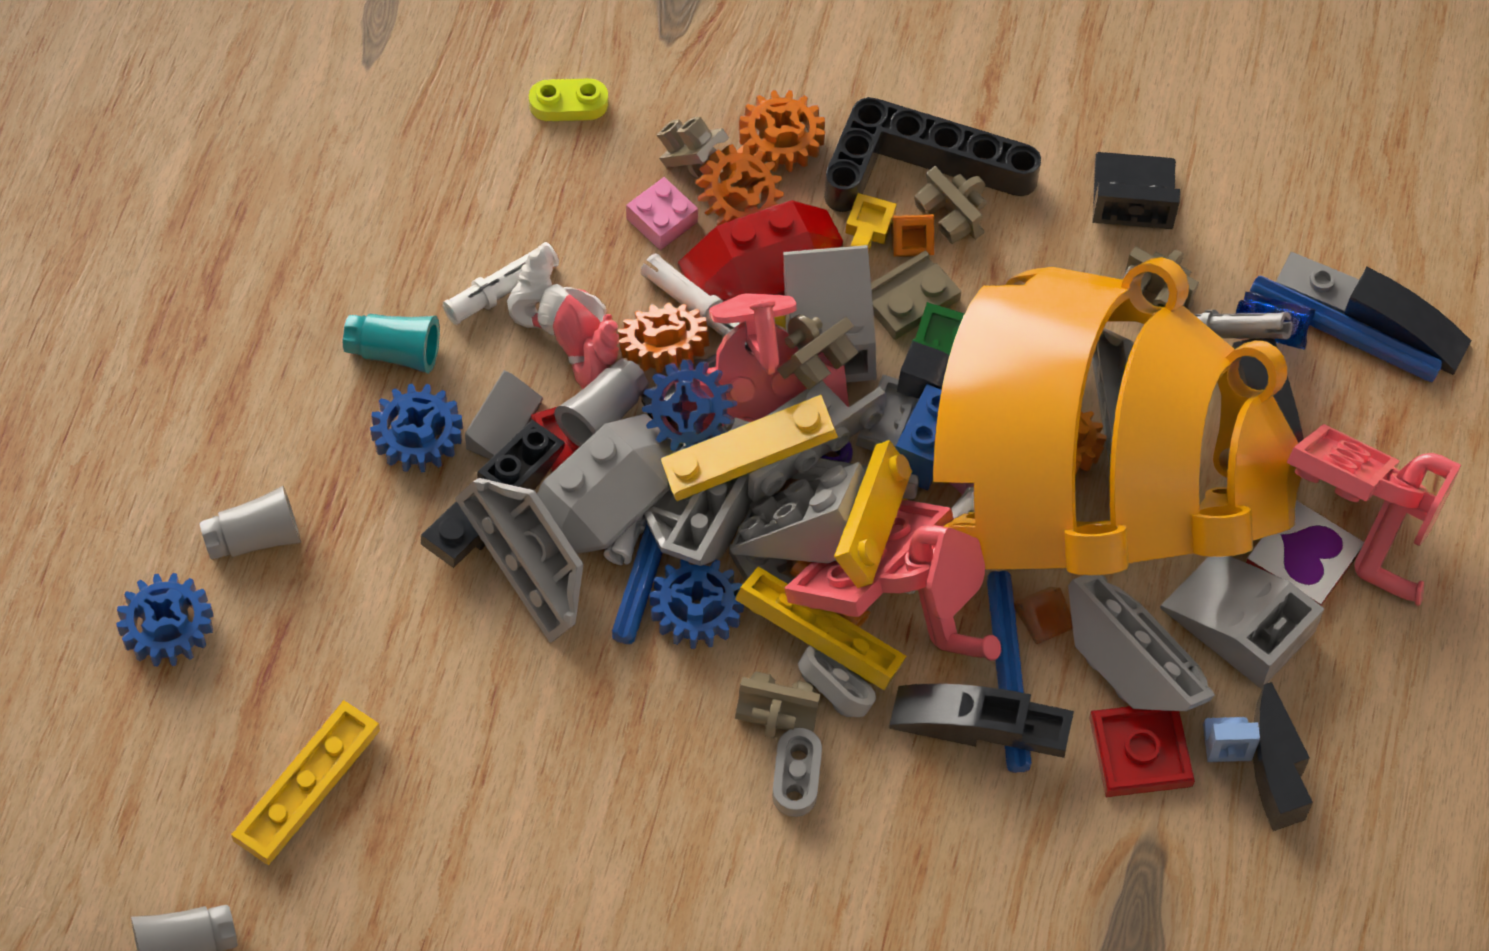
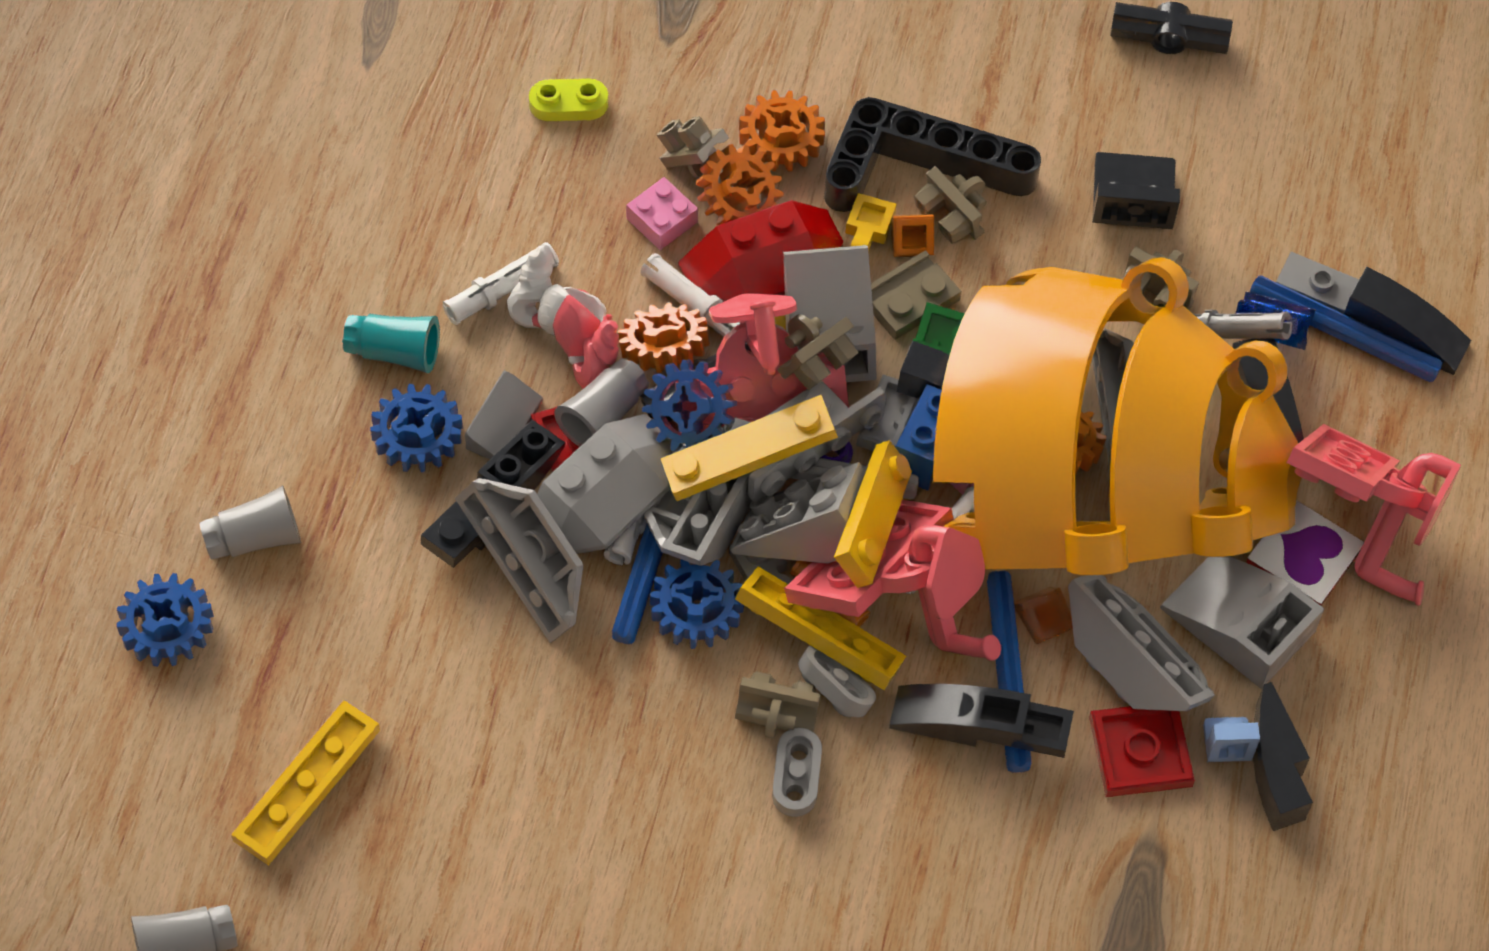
(1171, 28): none -> black piece

